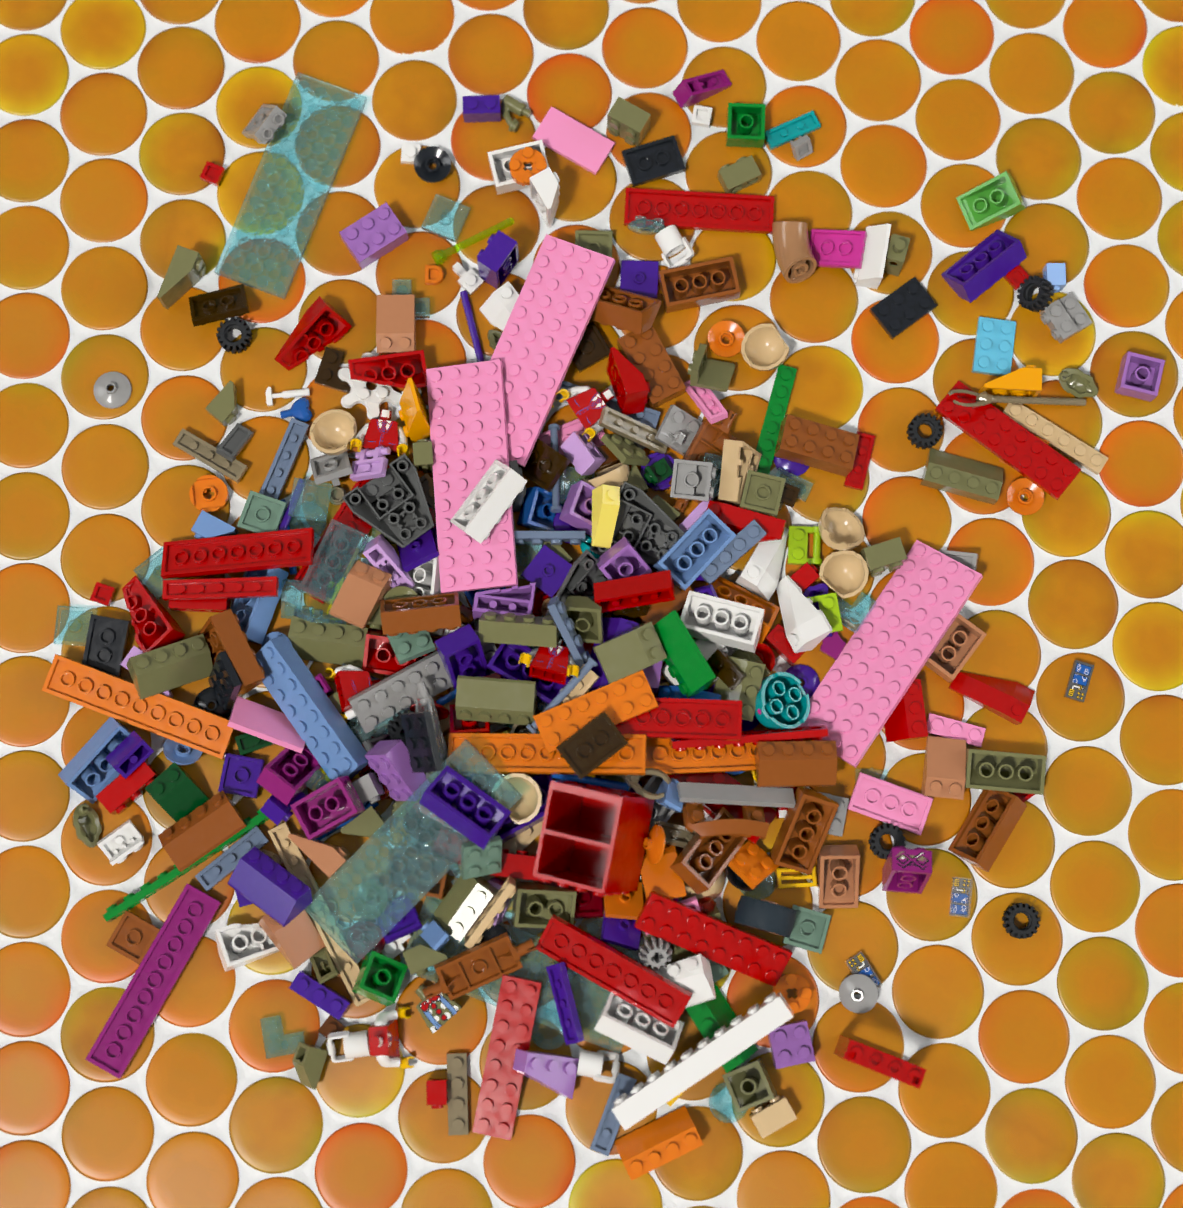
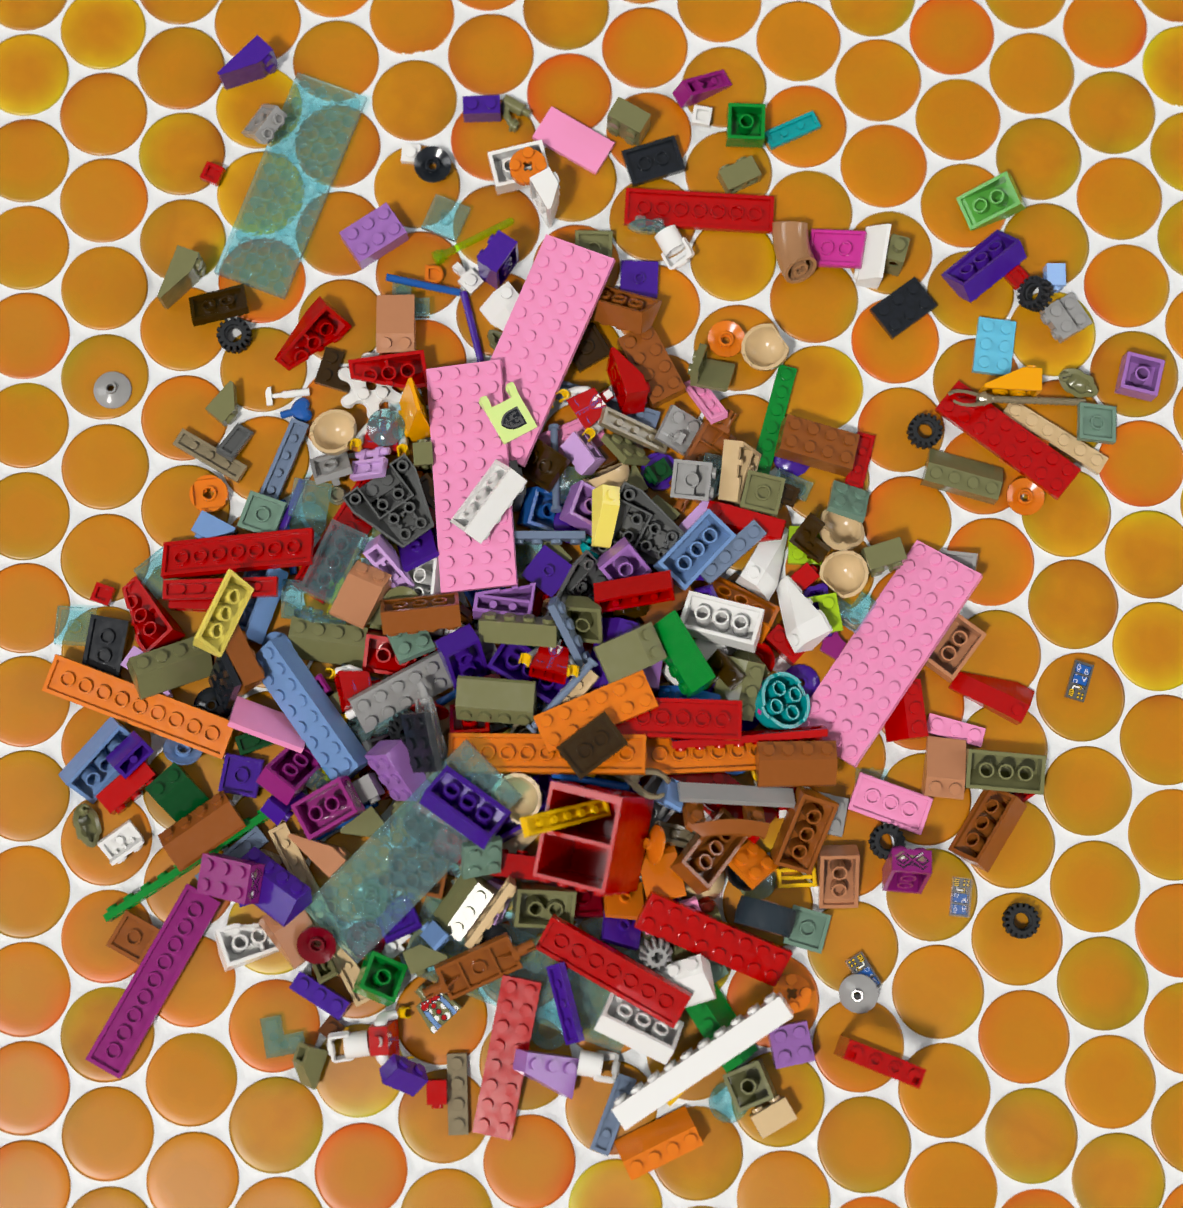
(223, 614): none -> light yellow slope
(230, 878): none -> magenta brick
(249, 64): none -> dark purple slope
(310, 950): none -> dark red dish
(385, 427): none -> clear light blue dish
(403, 1074): none -> dark purple brick
(422, 284): none -> blue bar
(509, 417): none -> yellowish green flag
(564, 817): none -> yellow tile
(699, 284): dark orange brick -> none
(801, 147): light grey tile -> none
(806, 538): none -> dark brown plate
(848, 501): none -> sand green plate
(1096, 423): none -> sand green plate

